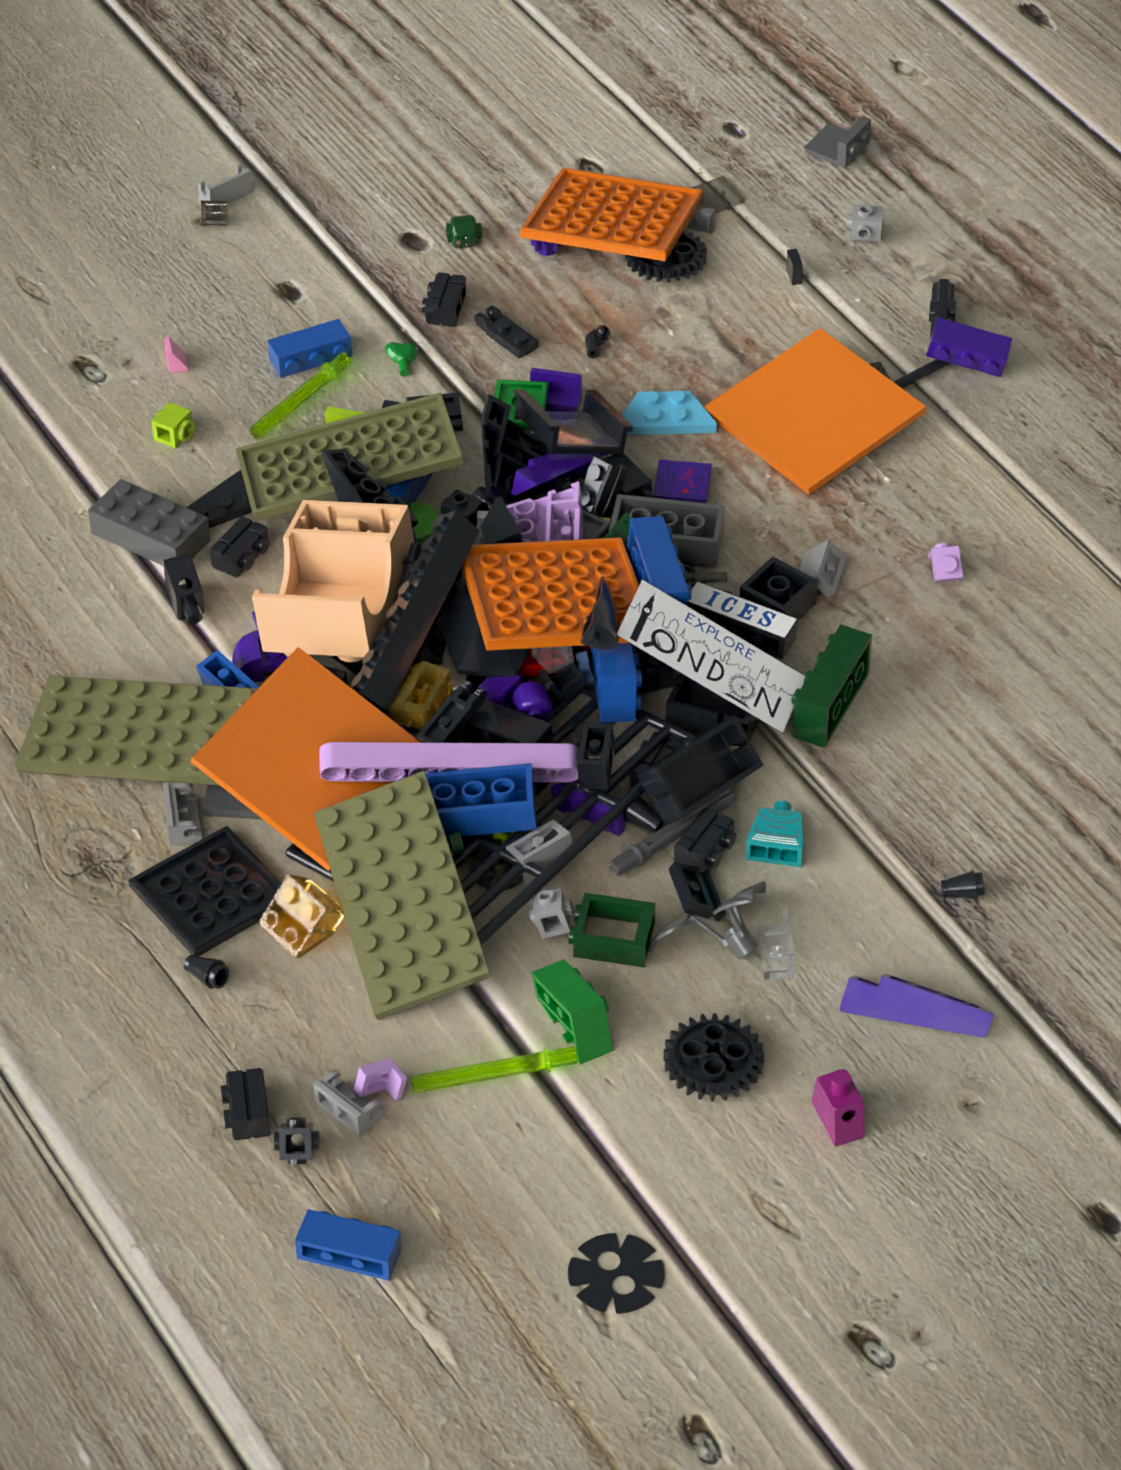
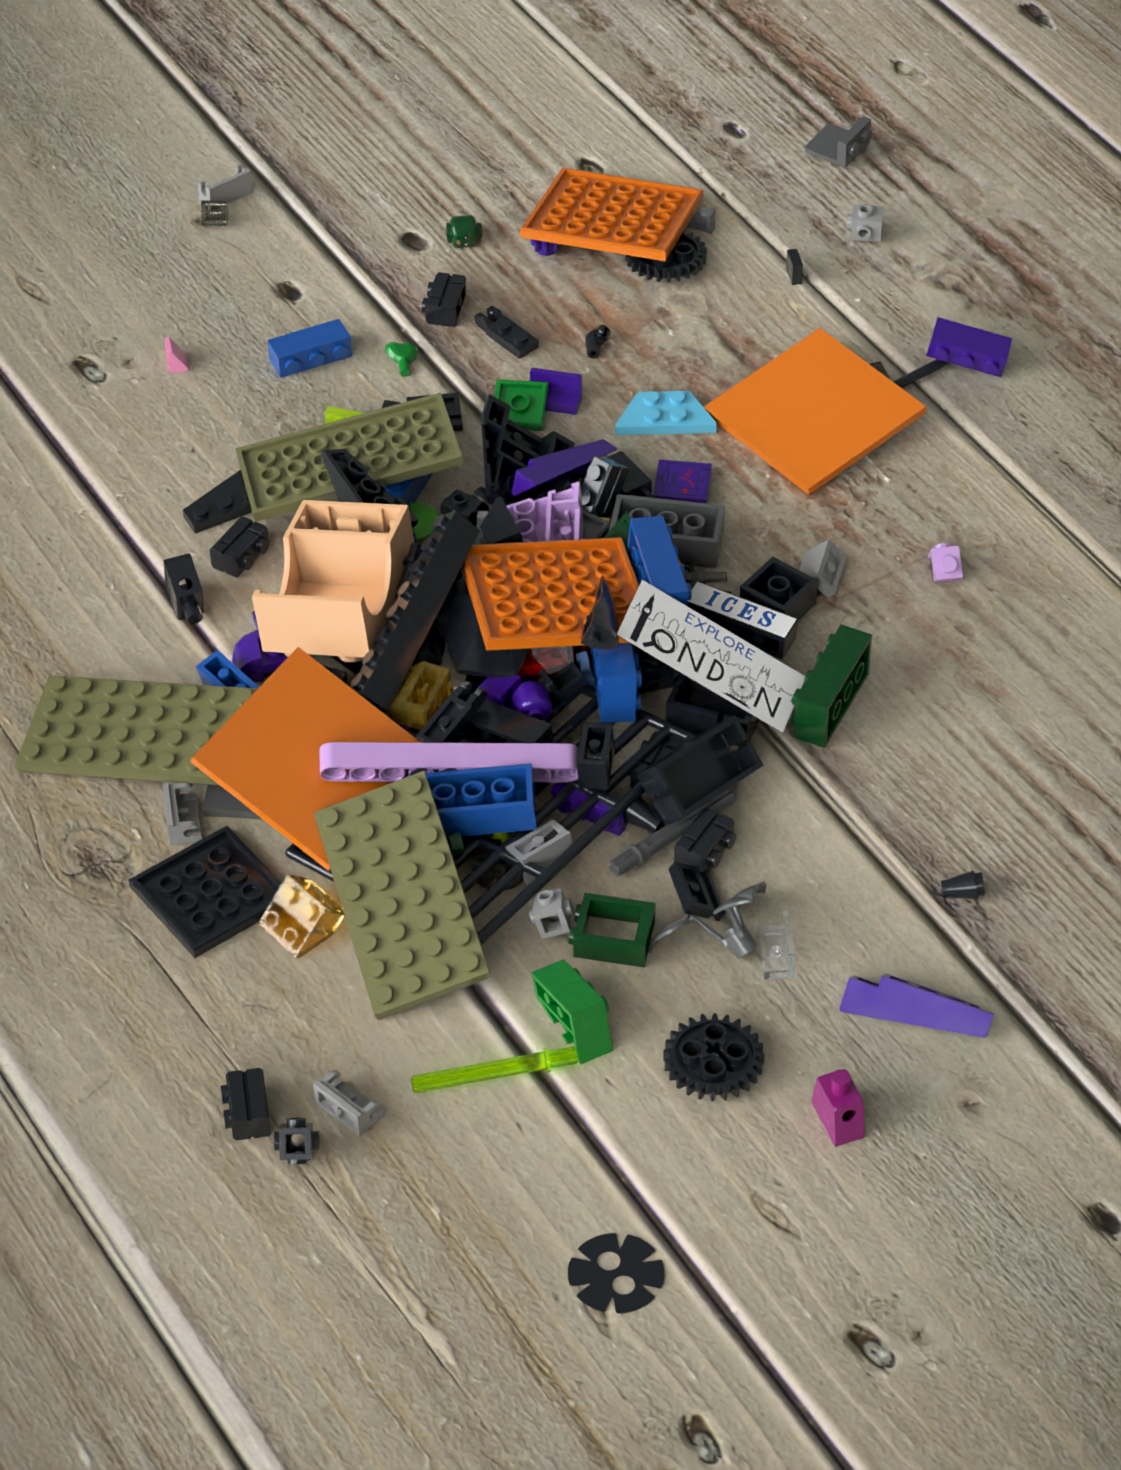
(148, 523): dark grey brick -> none
(173, 425): lime brick -> none
(209, 971): black cone -> none
(328, 372): clear neon green axle -> none
(348, 1244): blue brick -> none
(380, 1077): lavender bracket -> none
(592, 431): black piece -> none
(719, 195): clear smoke piece -> none
(776, 836): teal torso -> none
(942, 302): black piece -> none

